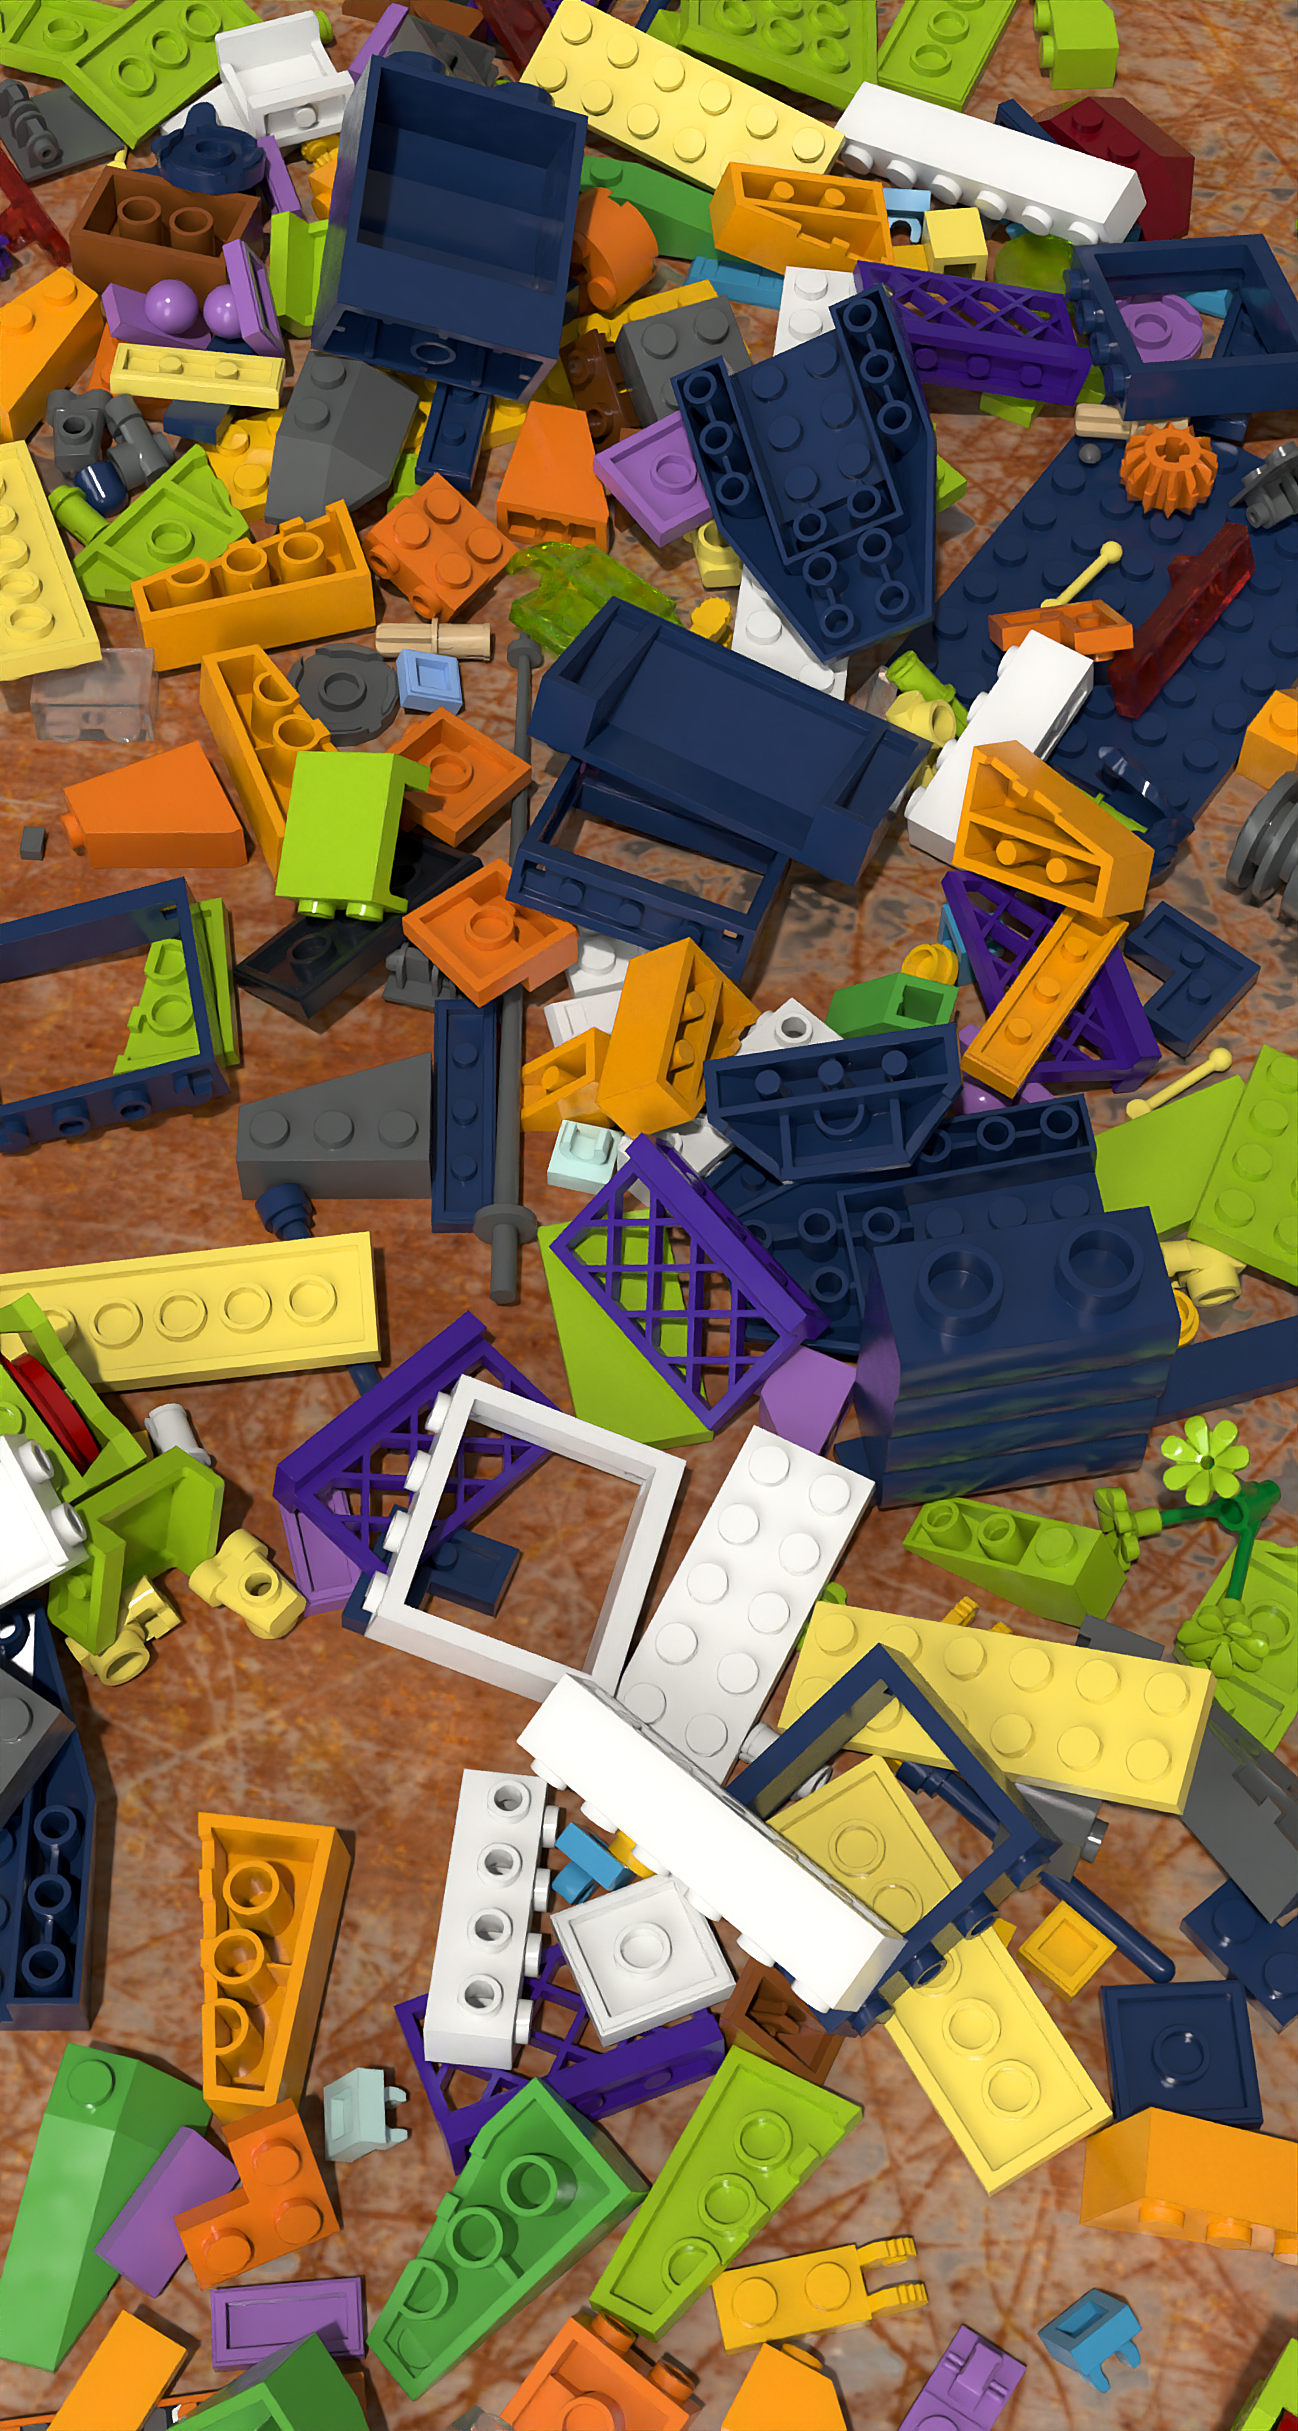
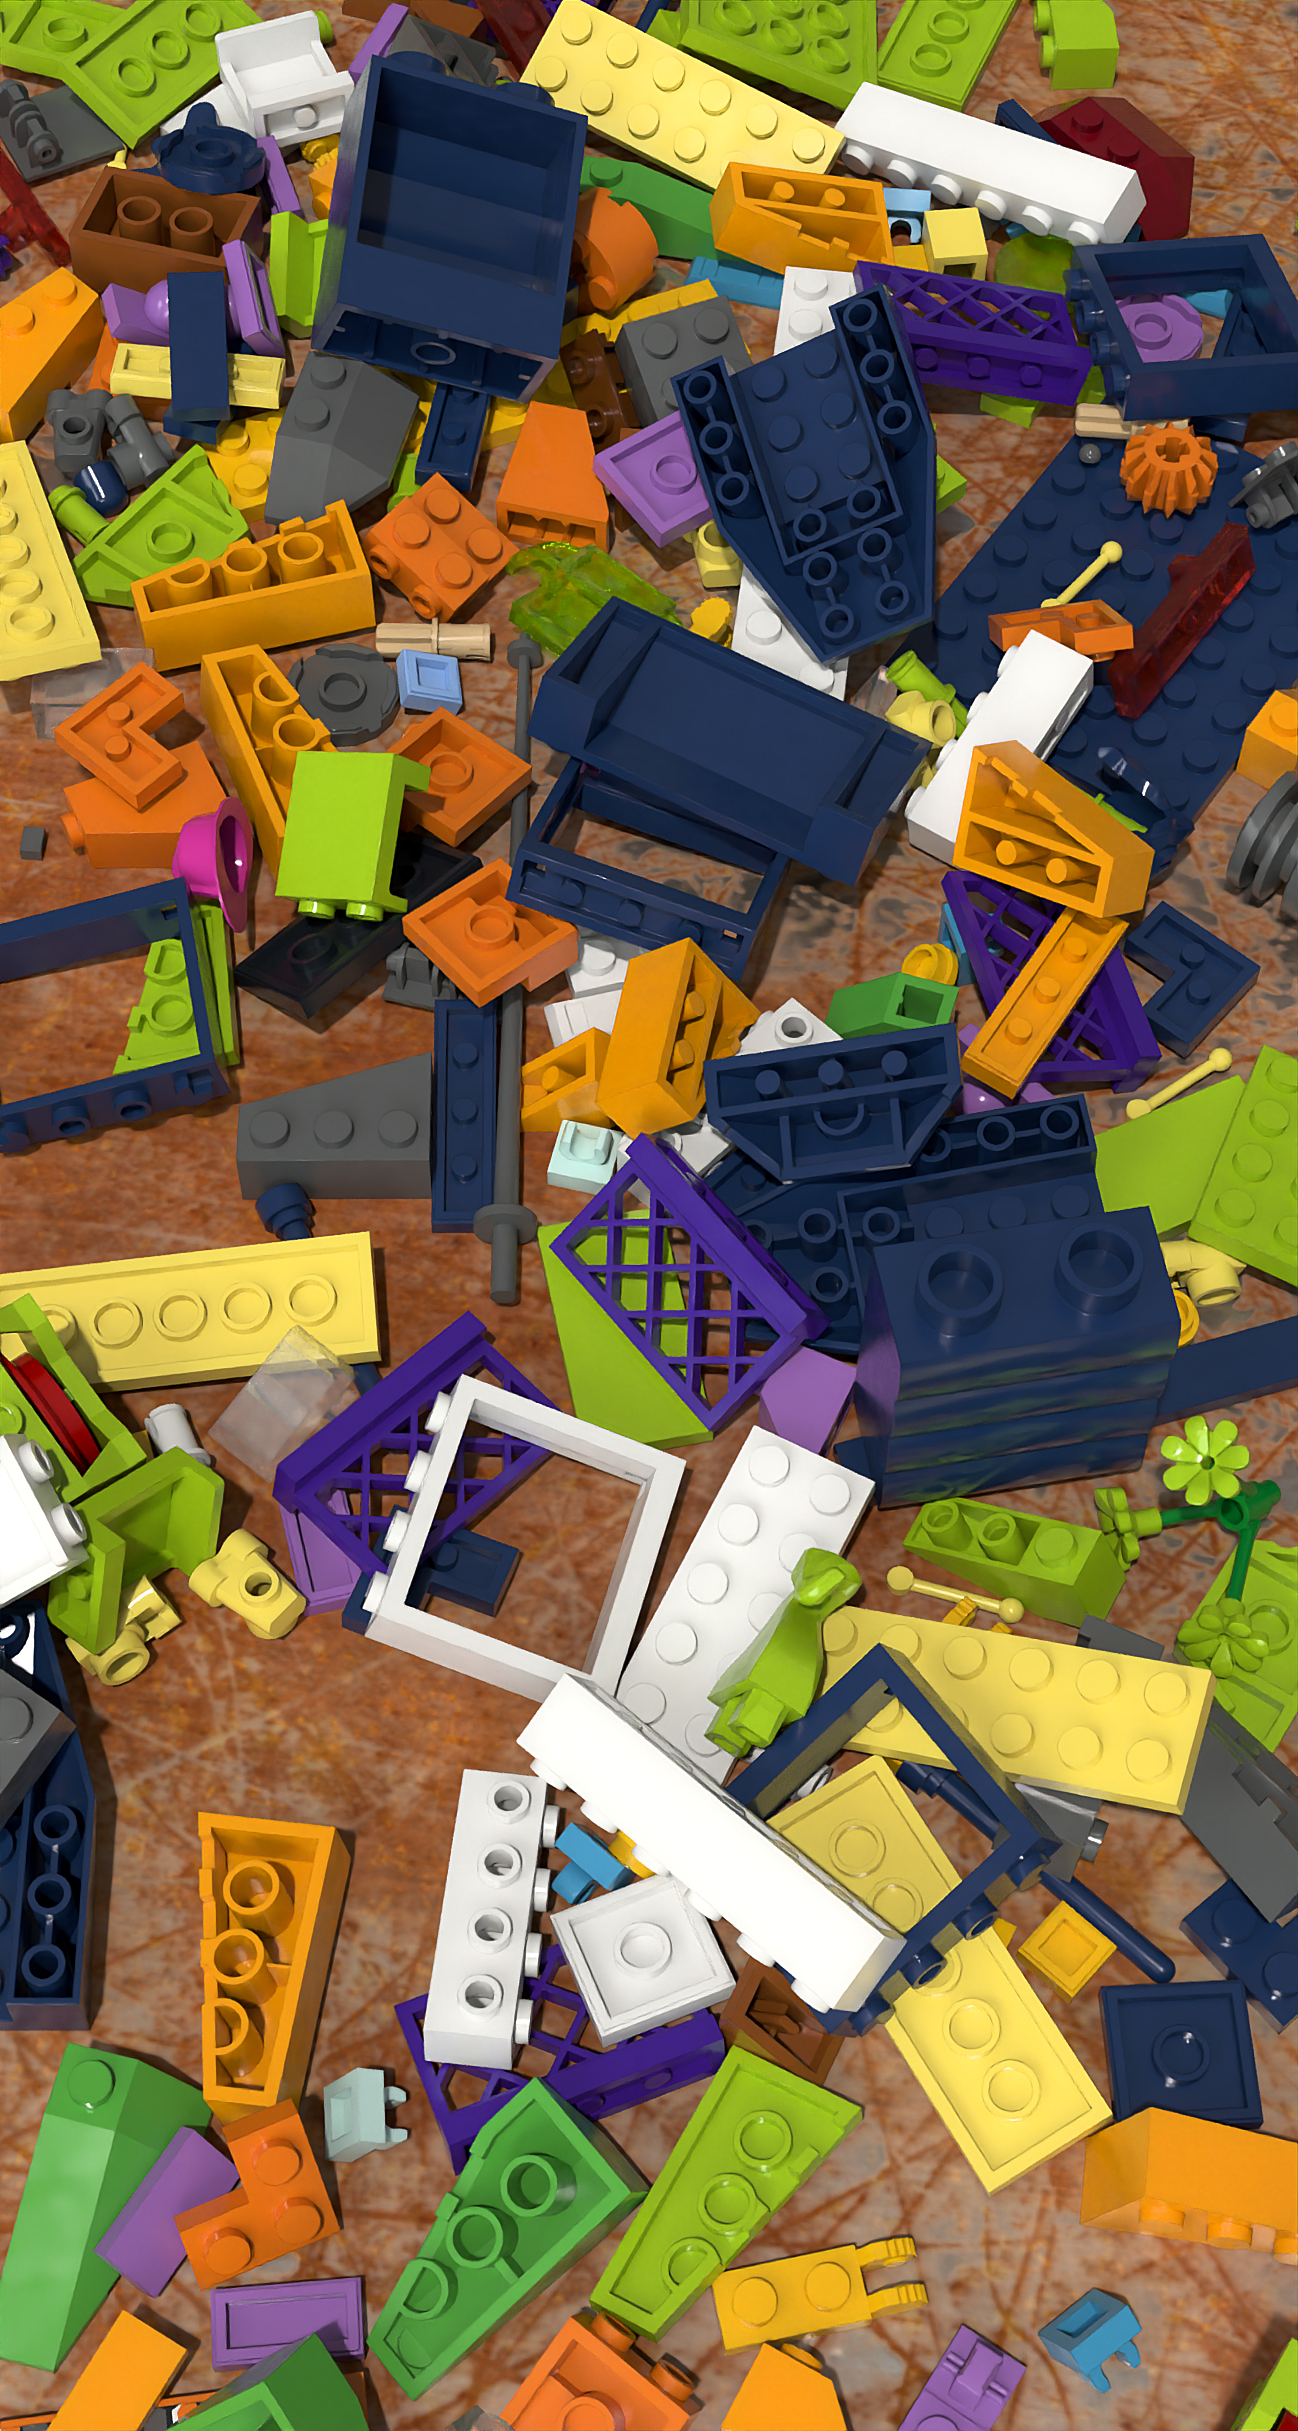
(114, 735): none -> orange plate
(198, 346): none -> dark blue tile
(217, 858): none -> dark pink piece
(285, 1402): none -> clear brick
(783, 1664): none -> lime hips
(901, 1582): none -> light yellow hinge

